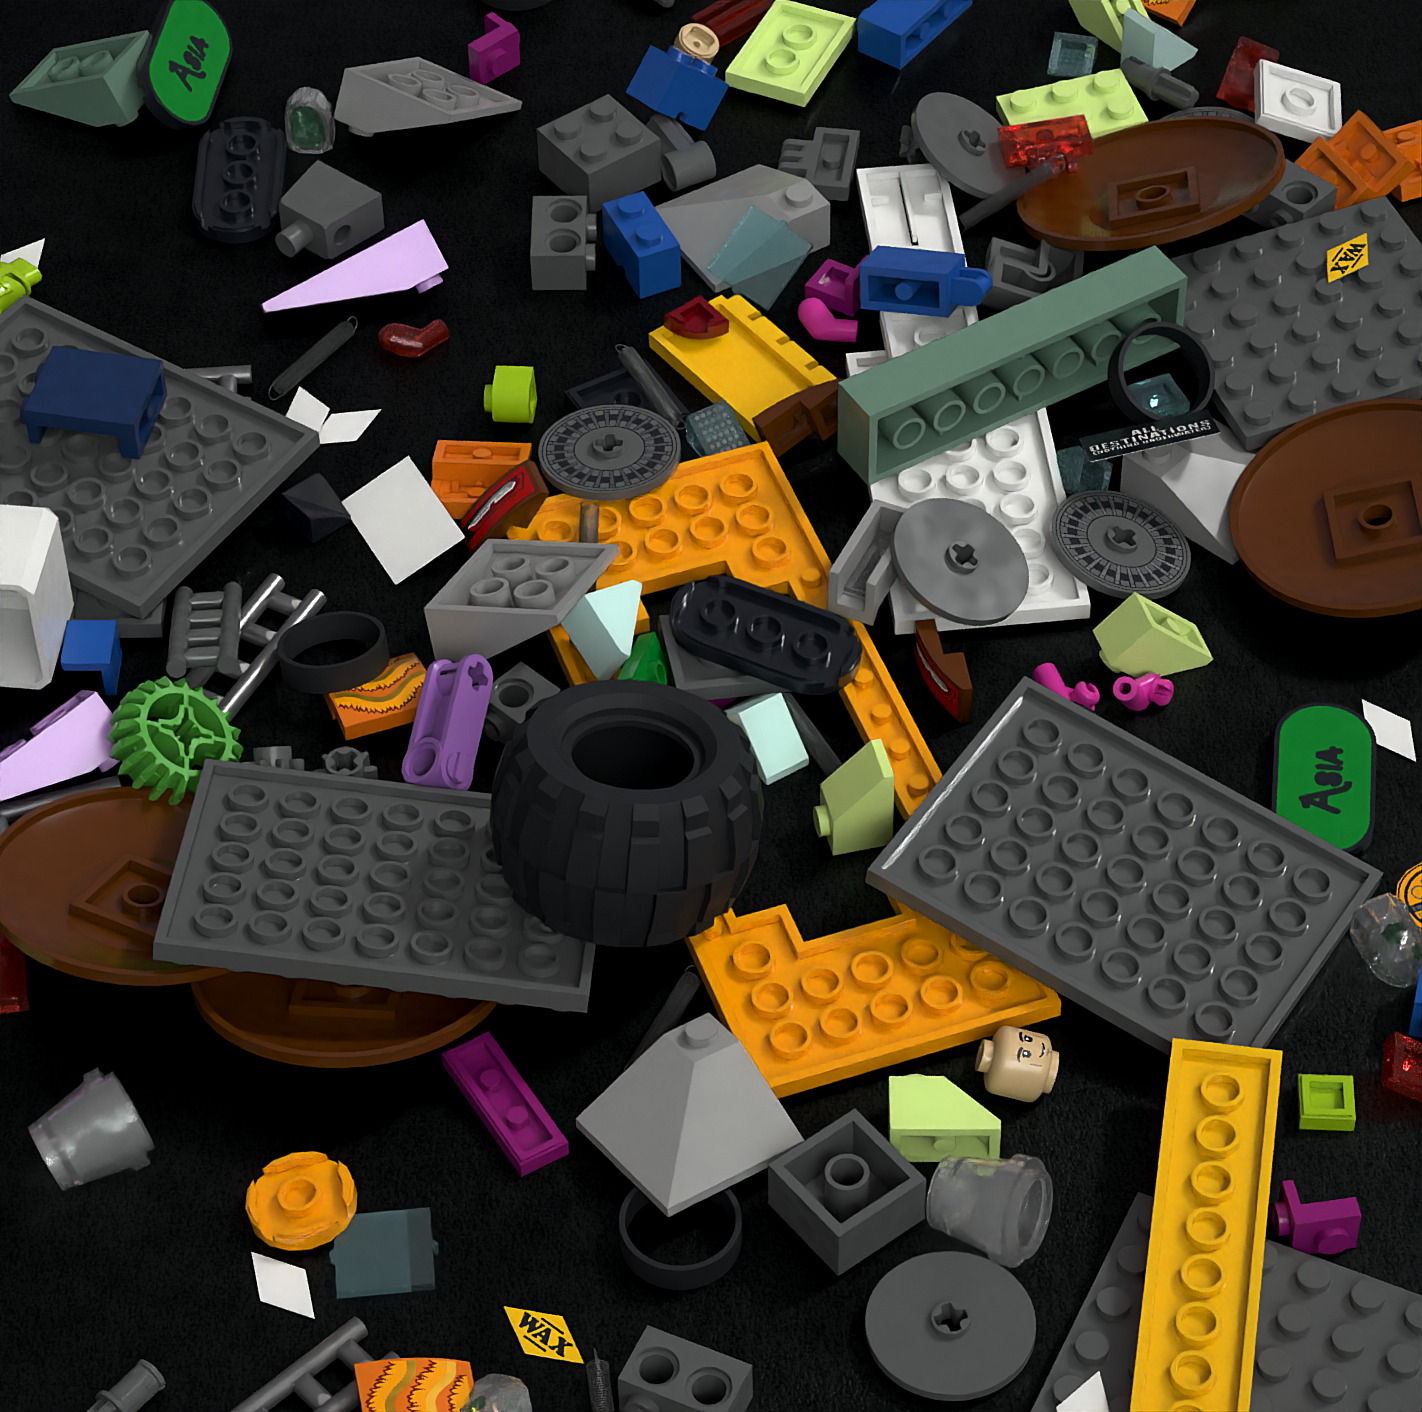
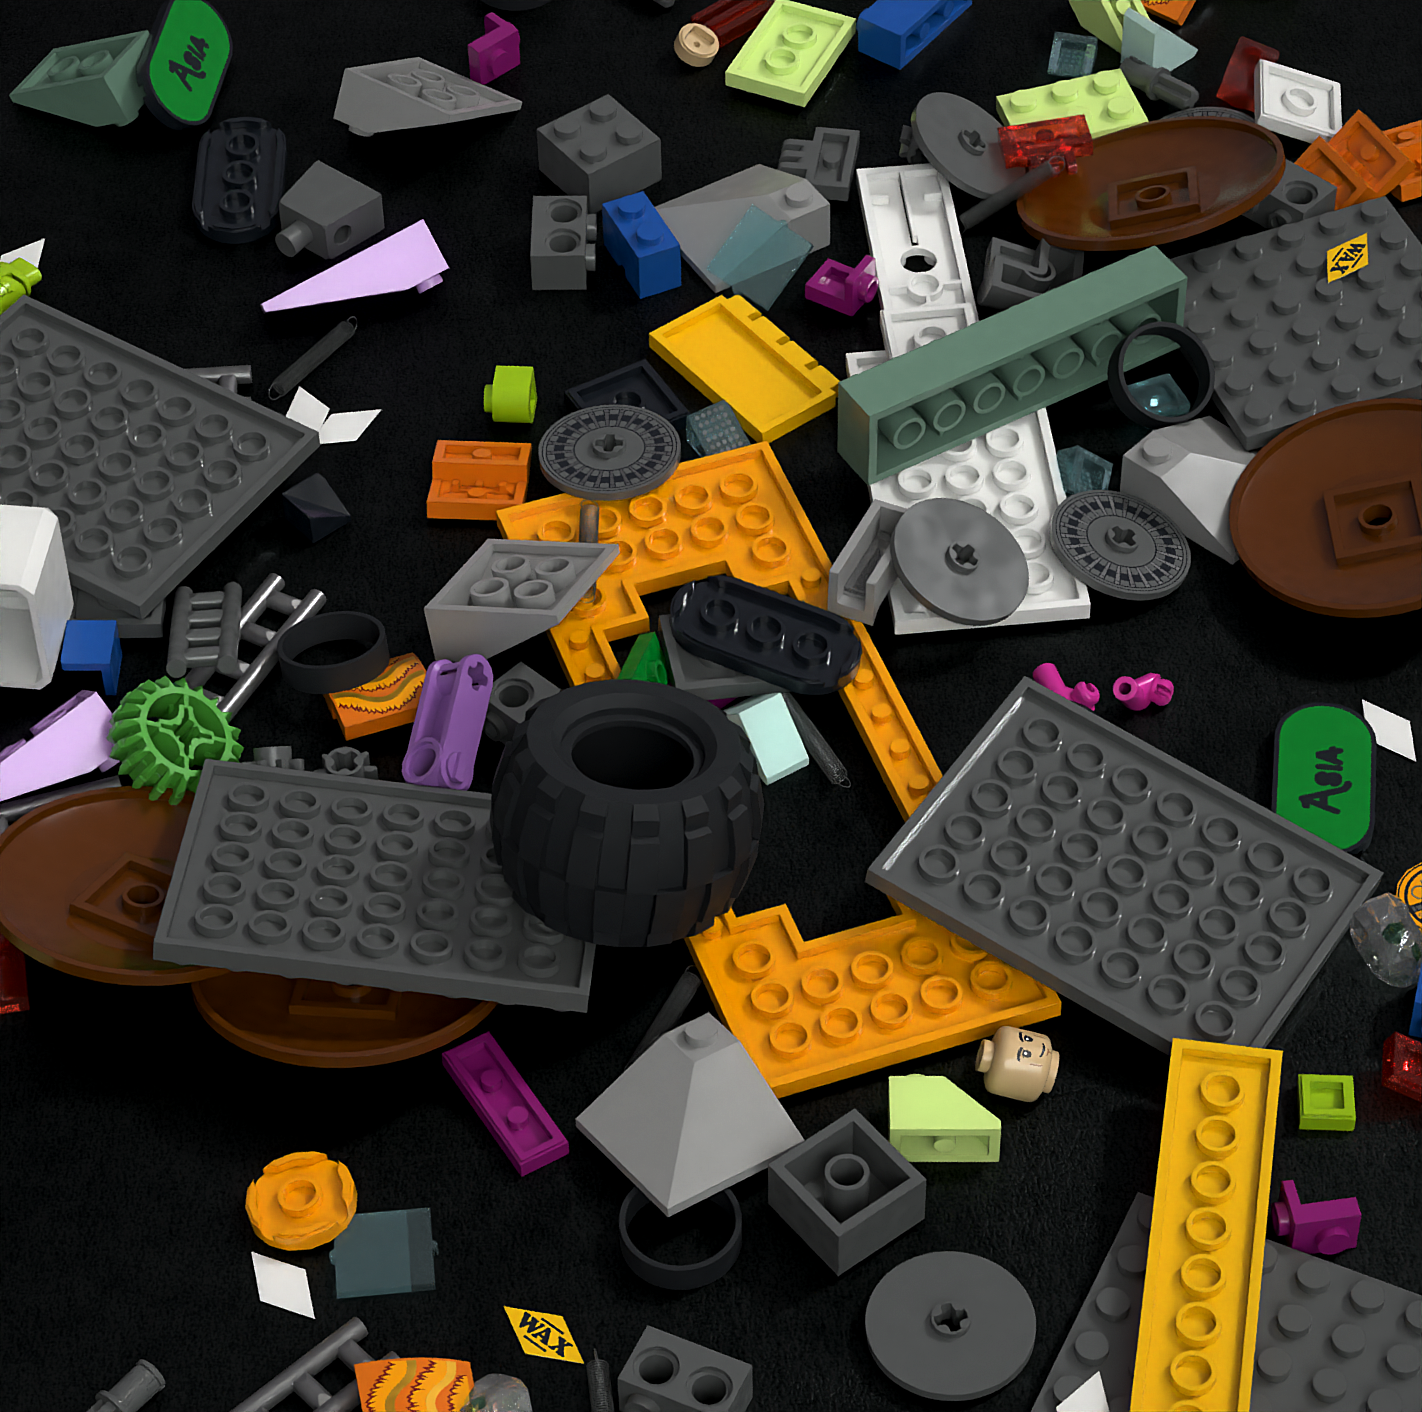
(92, 1132): clear piece -> none
(96, 396): dark blue panel -> none
(309, 122): rock -> none
(402, 520): white sticker -> none
(412, 341): clear red arm -> none
(506, 503): slope -> none
(604, 626): light aqua slope -> none
(648, 380): dark grey piece -> none
(677, 86): blue brick -> none
(682, 159): dark grey piece -> none
(696, 320): dark red tile -> none
(798, 416): reddish brown slope -> none
(823, 325): dark pink arm -> none
(858, 802): yellowish green slope -> none
(920, 281): blue brick -> none
(943, 673): reddish brown slope -> none
(992, 1204): clear piece -> none
(1149, 435): black sticker -> none
(1149, 639): yellowish green slope -> none

